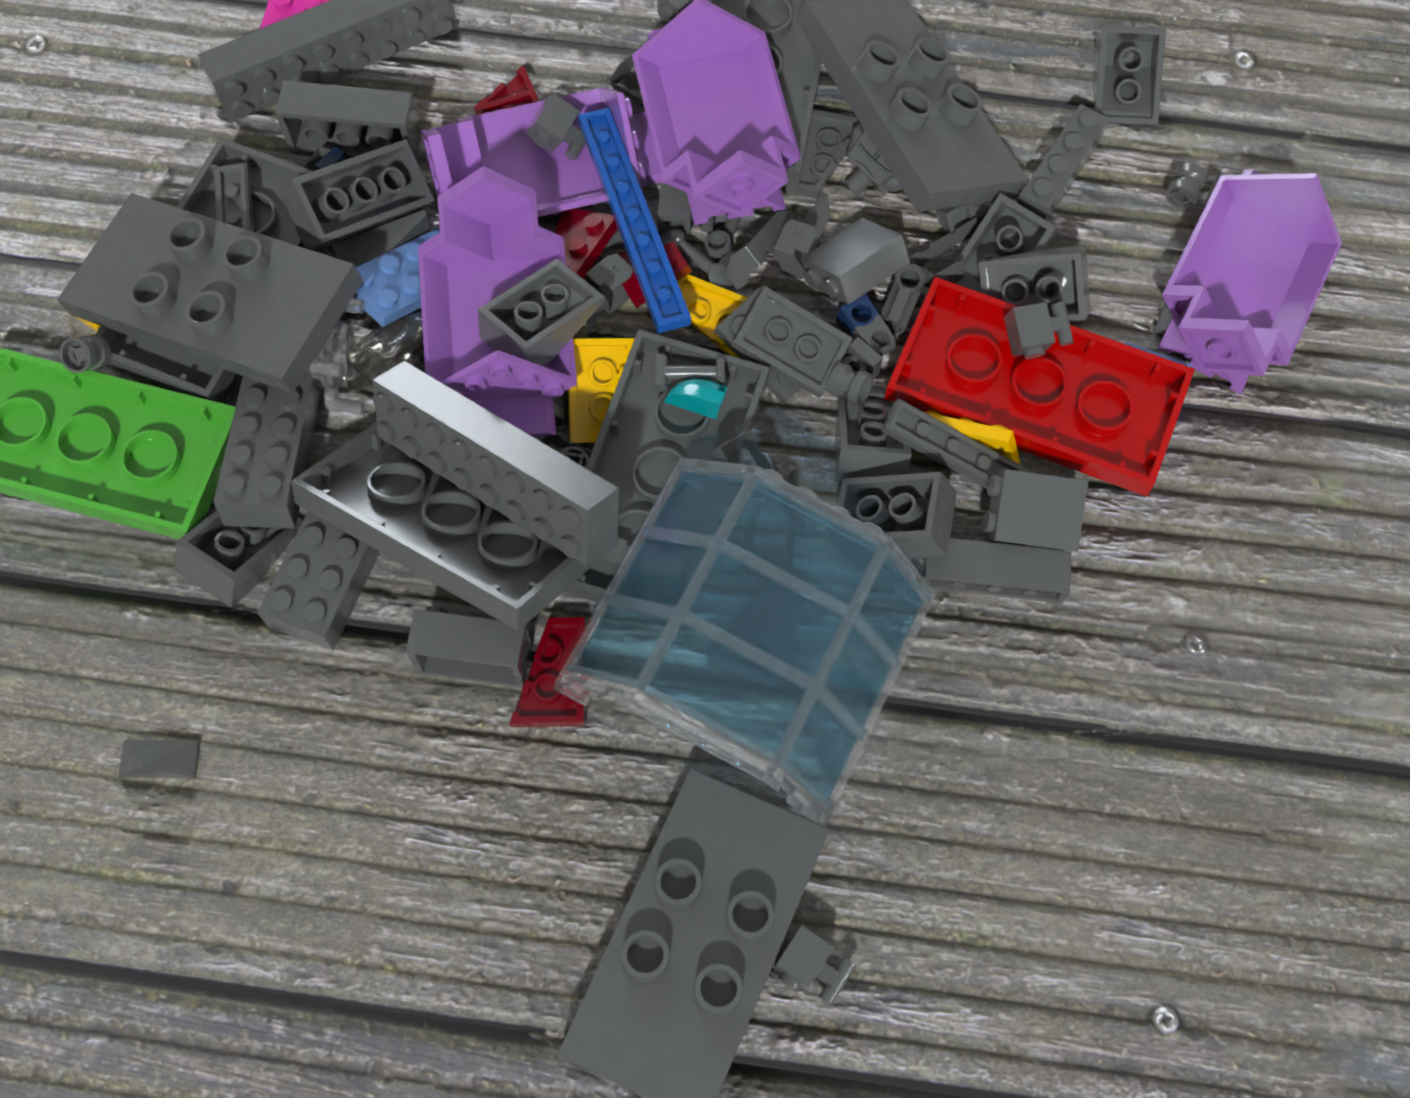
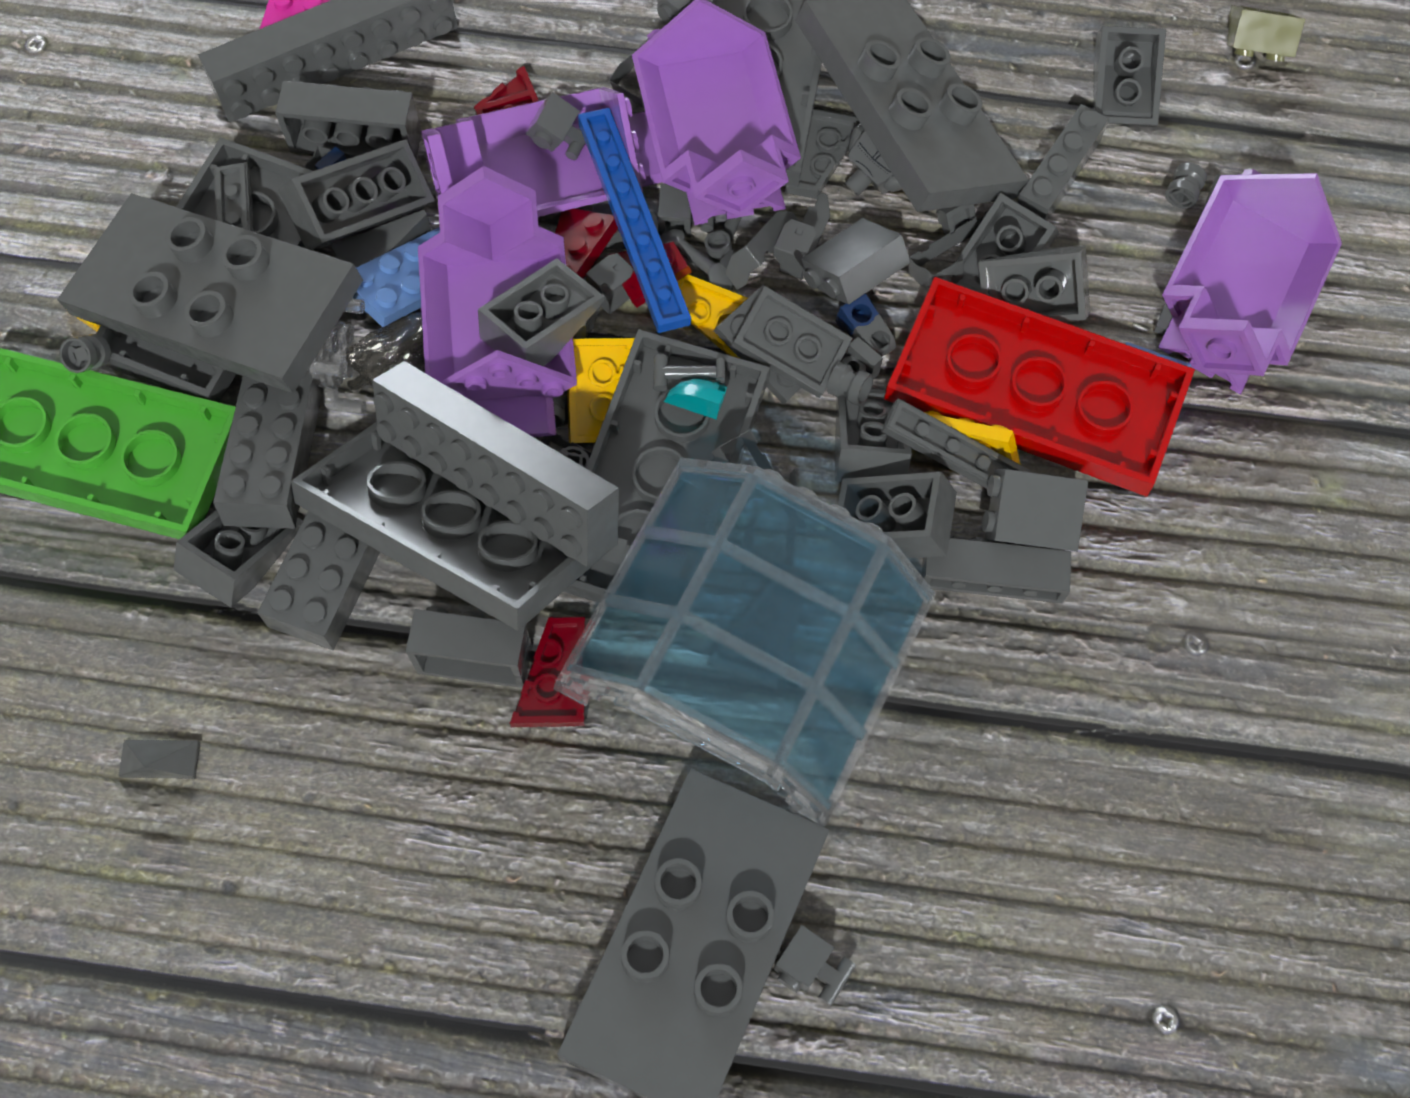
(903, 299): dark grey piece -> none
(1033, 331): dark grey brick -> none
(1264, 32): none -> slope

